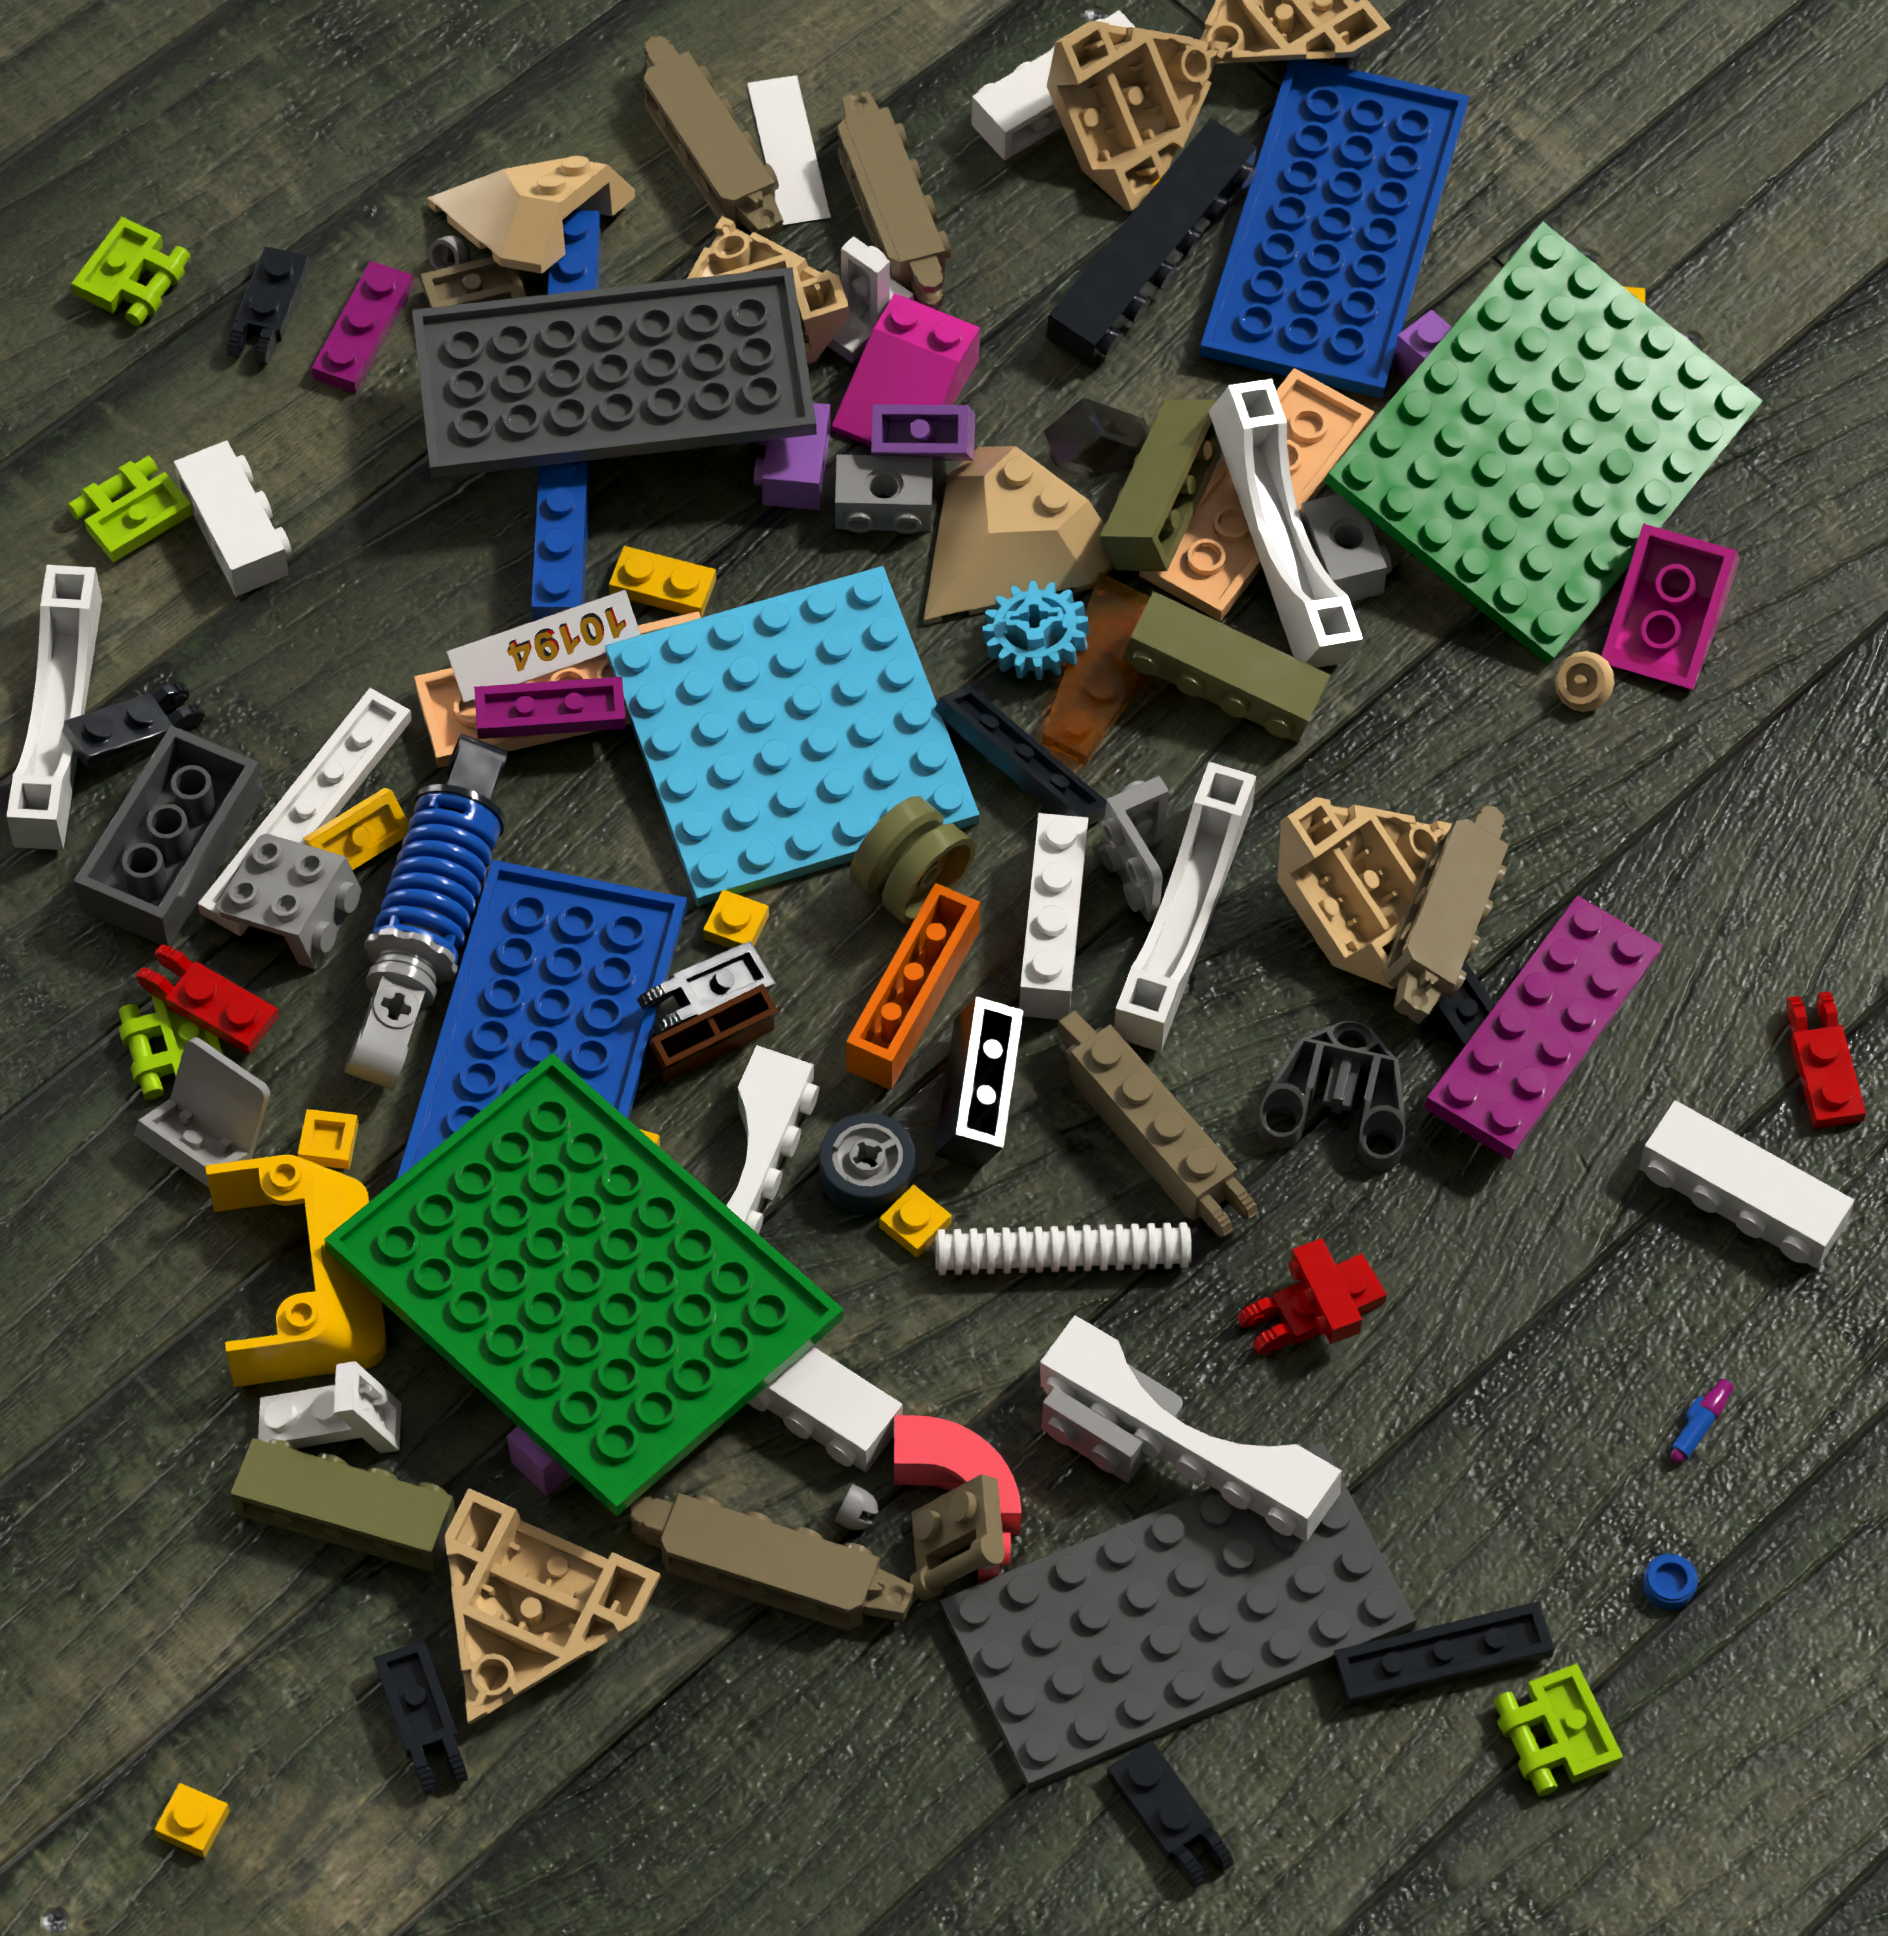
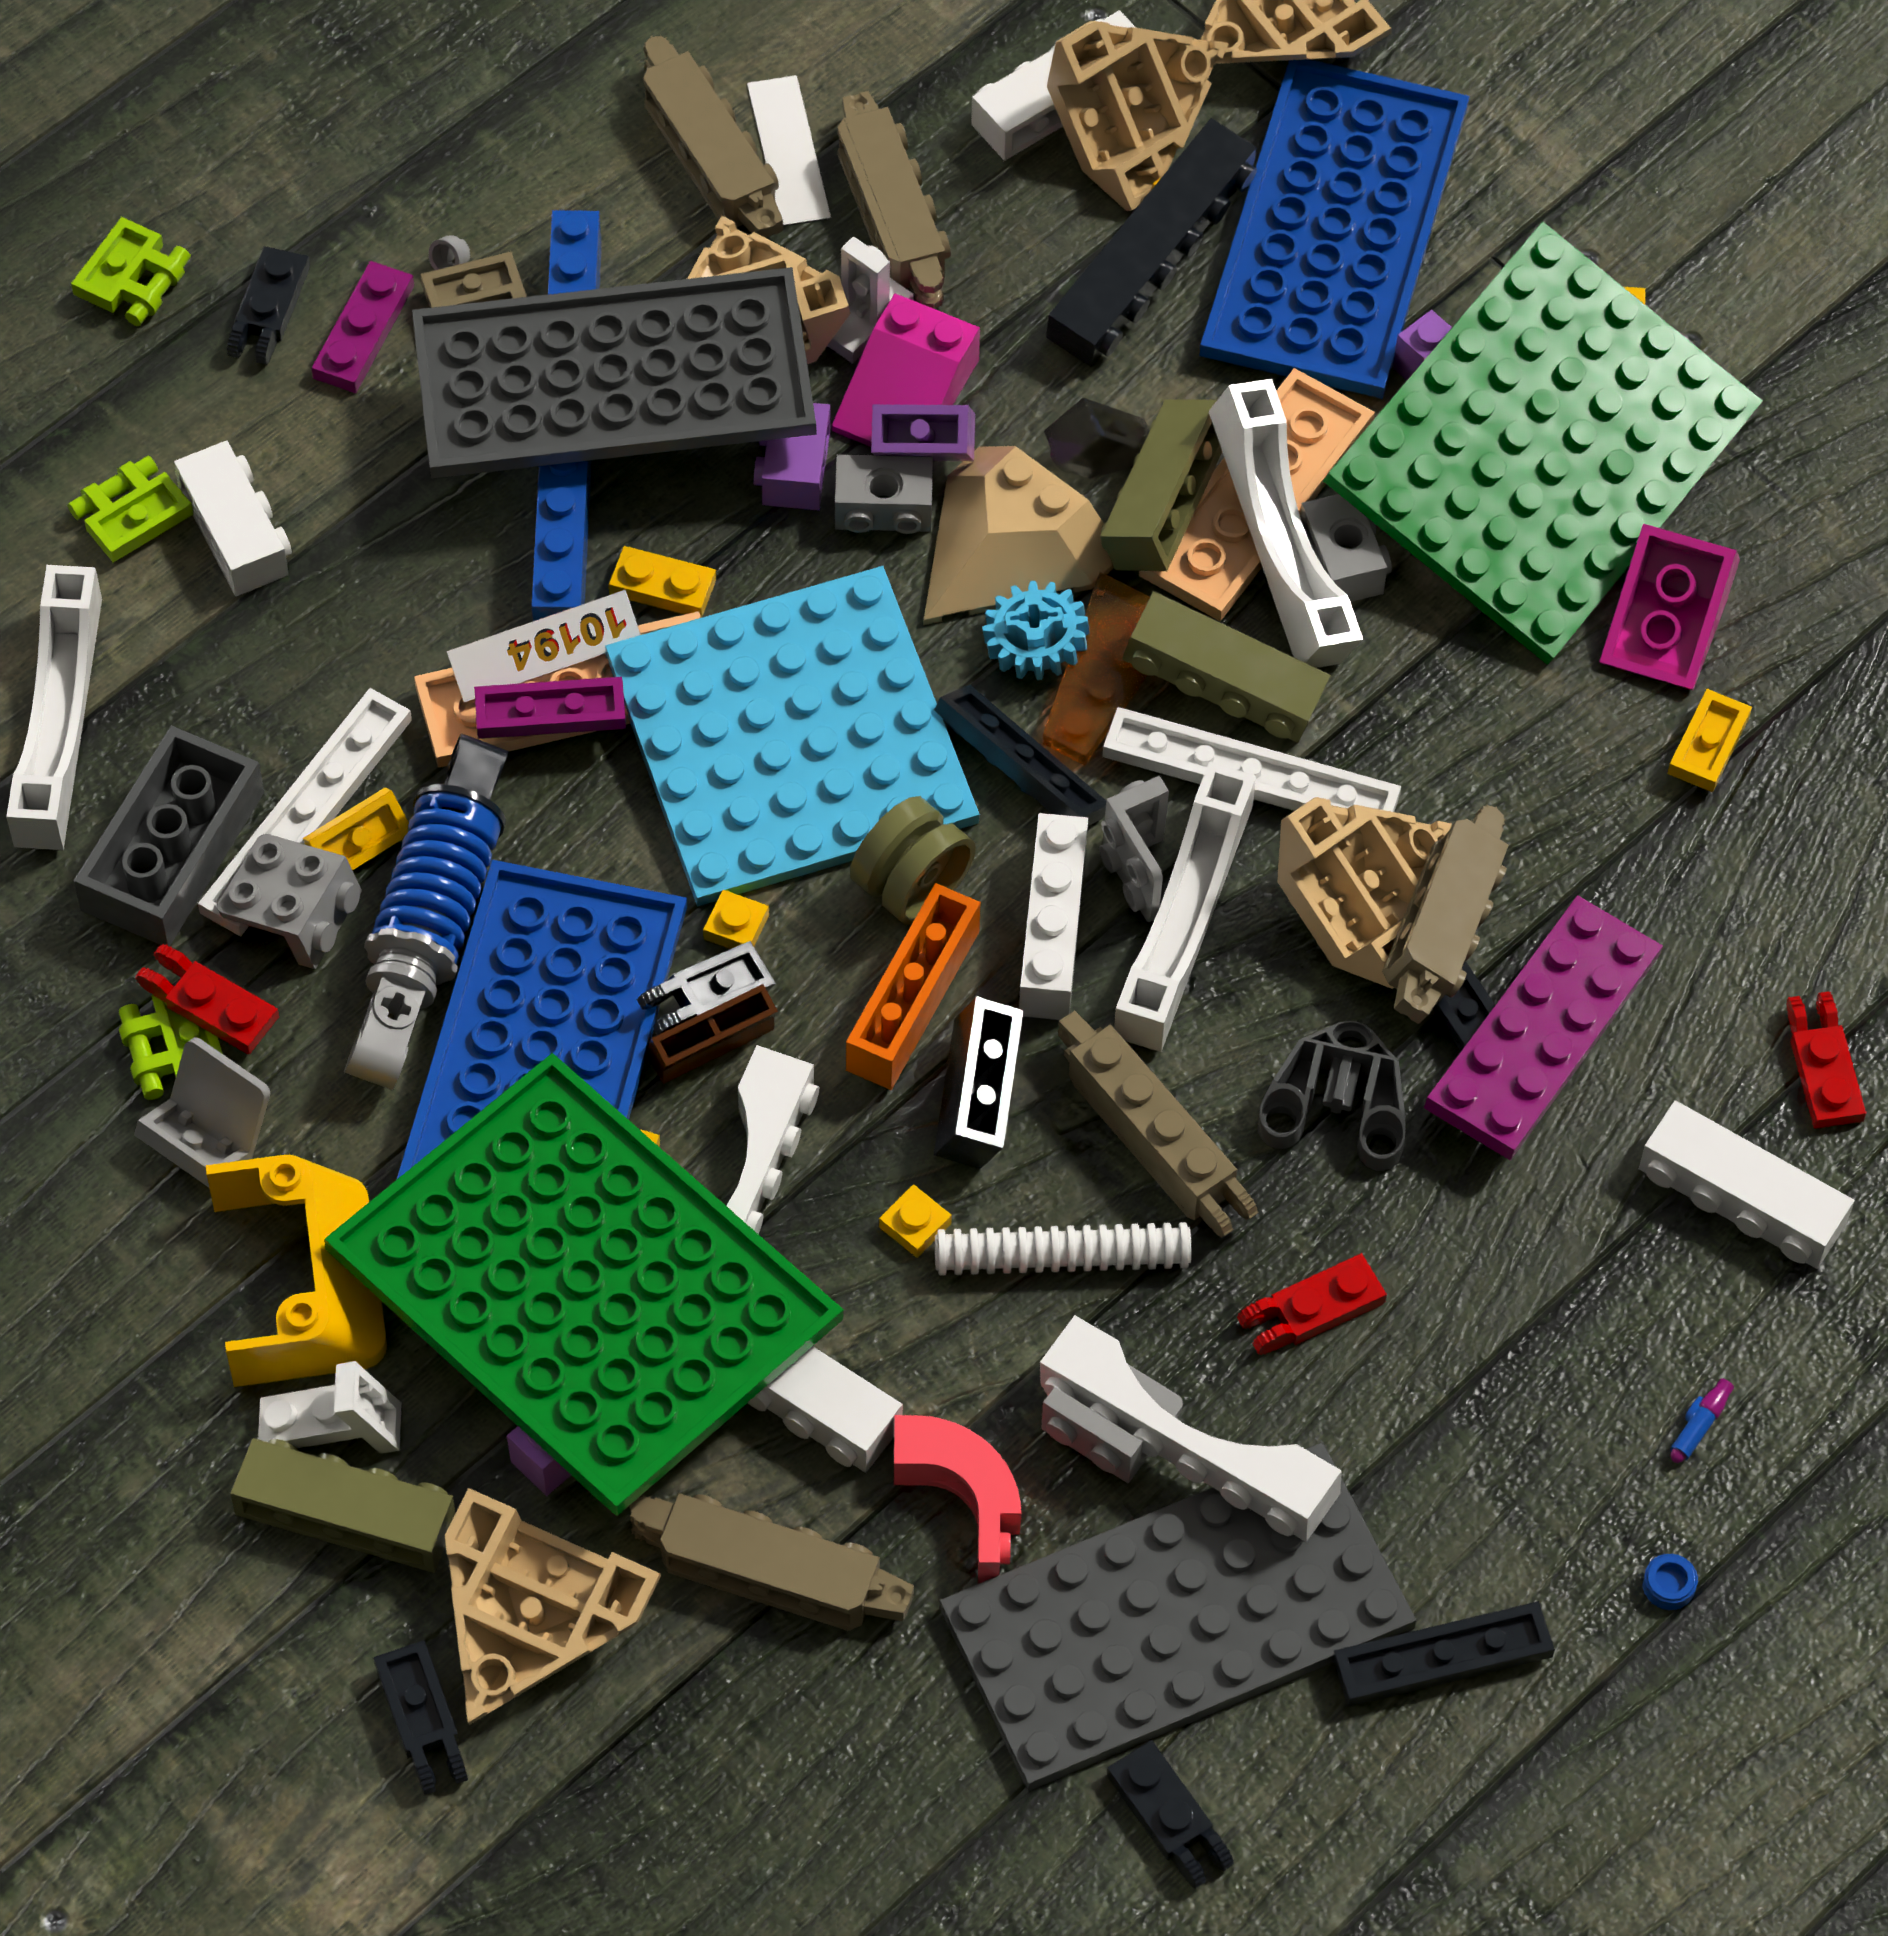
(131, 724): black hinge -> none
(192, 1820): yellow plate -> none
(328, 1138): yellow plate -> none
(523, 208): tan wedge -> none
(852, 1507): light grey hinge -> none
(856, 1184): wheel -> none
(948, 1525): dark tan plate -> none
(1279, 776): none -> white plate
(1325, 1291): red piece -> none
(1572, 1722): lime plate -> none
(1584, 681): tan hat -> none
(1709, 740): none -> yellow plate

